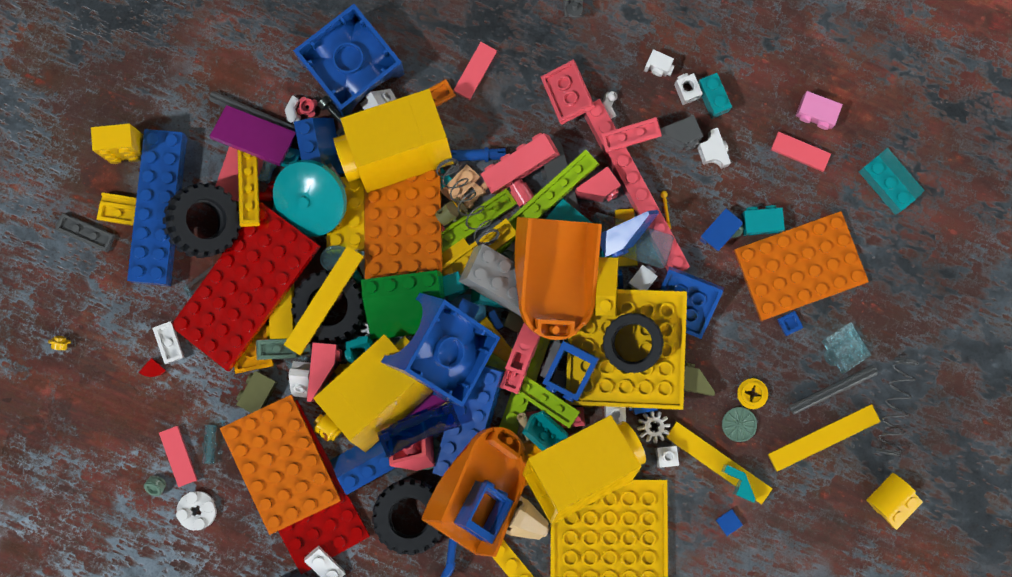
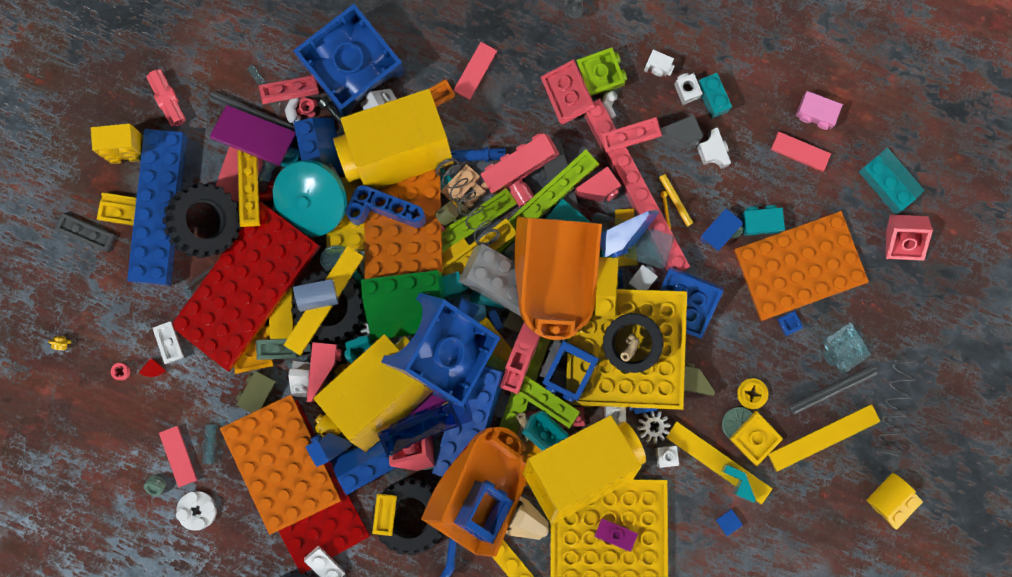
(114, 372): none -> coral bush
(166, 98): none -> coral piece
(259, 80): none -> clear light blue bar
(288, 89): none -> coral tile
(316, 295): none -> sand blue brick
(326, 447): none -> blue slope
(384, 514): none -> yellow tile
(387, 210): none -> blue beam
(602, 71): none -> lime plate
(616, 535): none -> magenta plate
(630, 351): none -> tan arm
(676, 200): none -> yellow bar
(756, 438): none -> yellow tile
(908, 237): none -> coral slope

